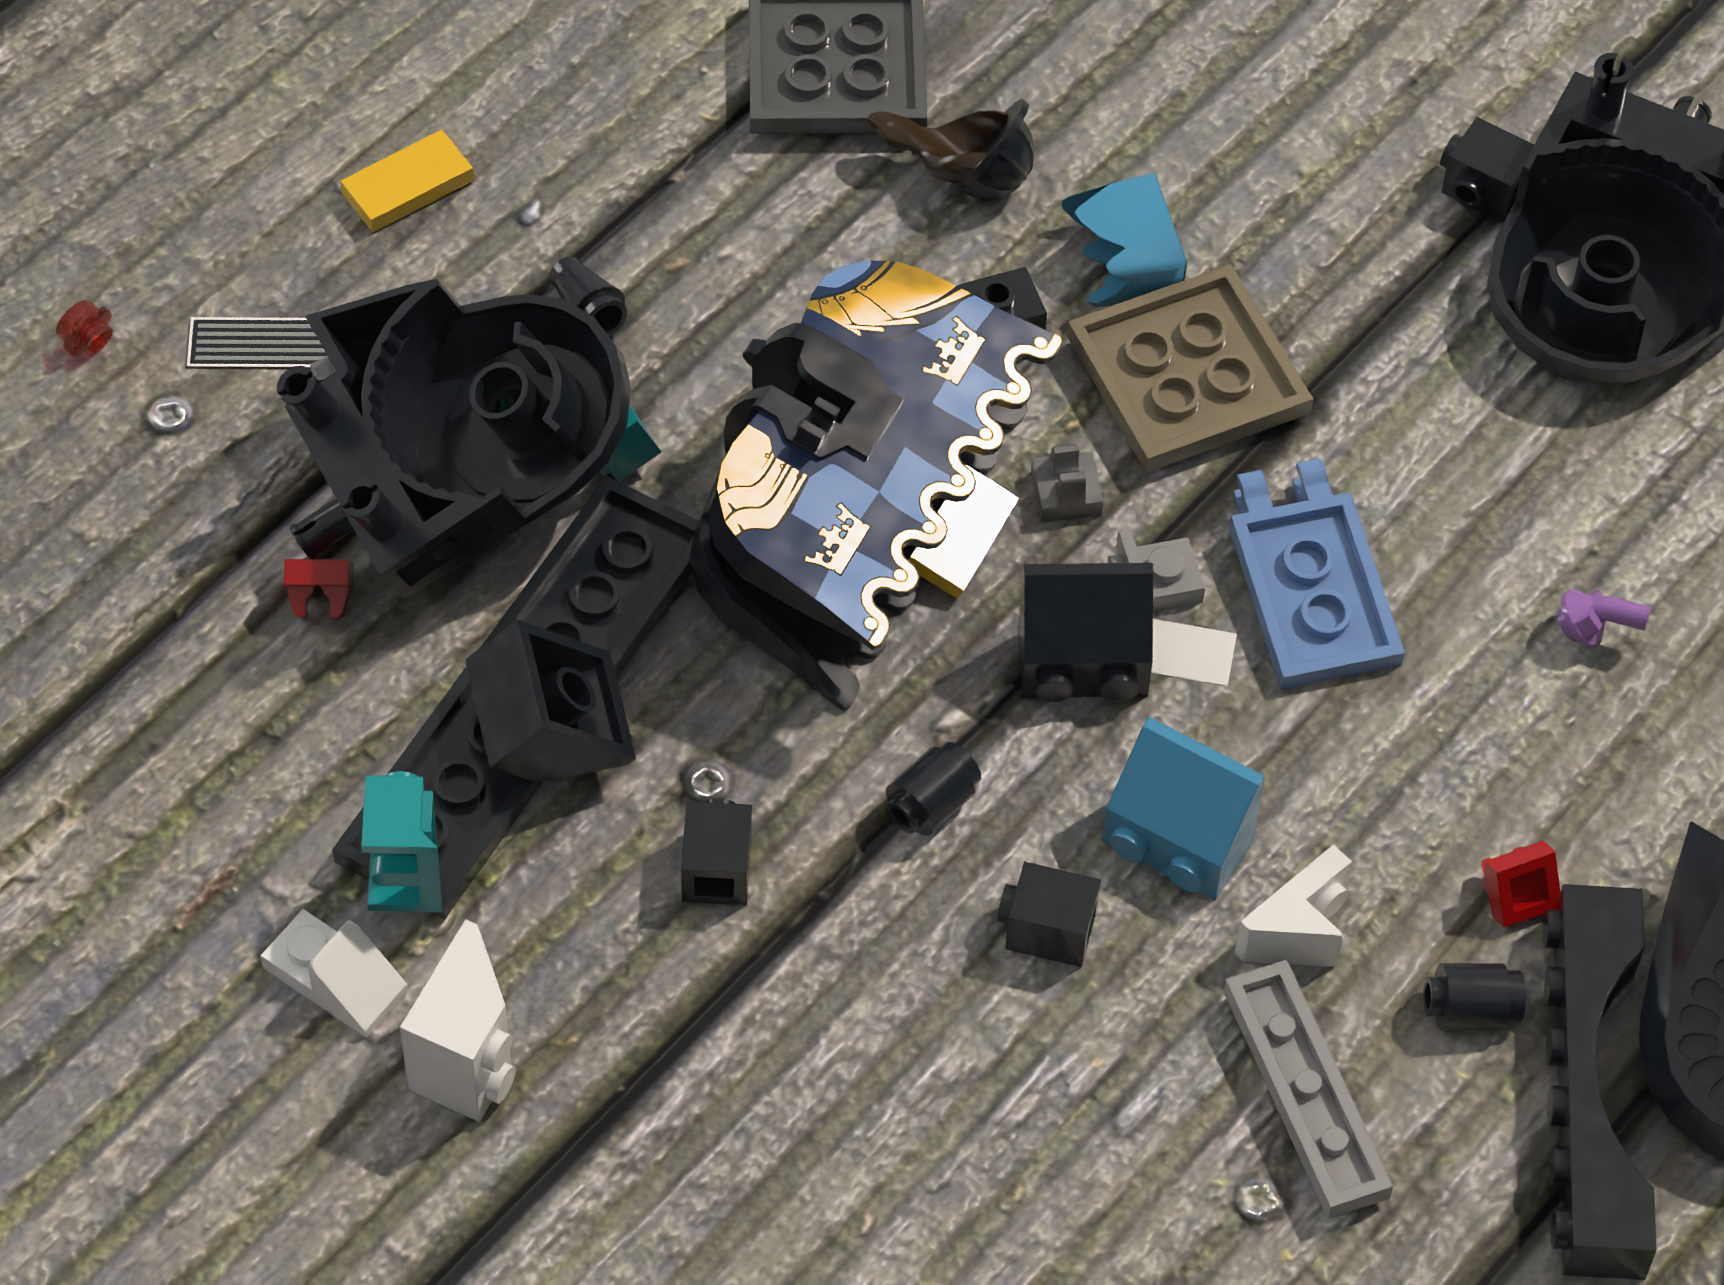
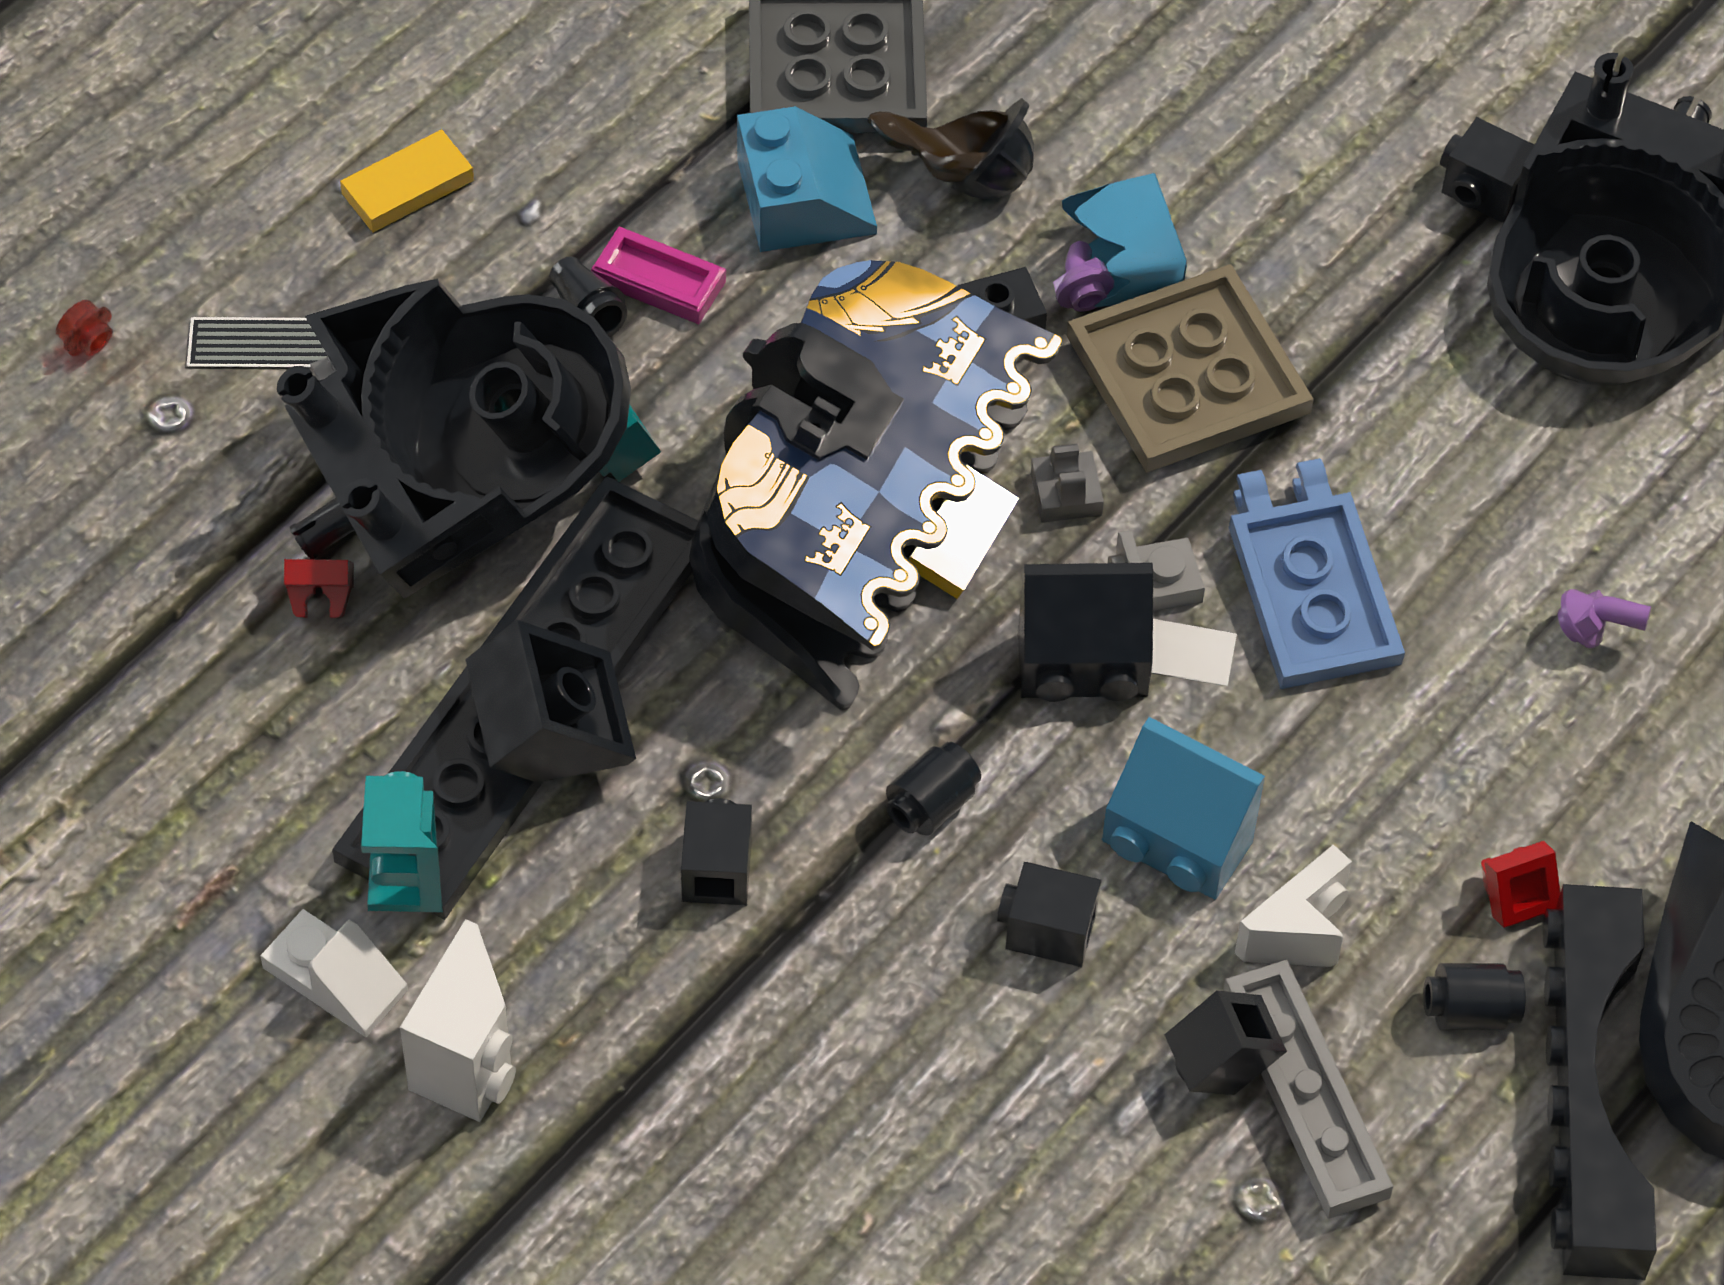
(660, 275): none -> dark pink tile
(801, 179): none -> dark azure slope
(1084, 281): none -> medium lavender plate
(1225, 1043): none -> black brick

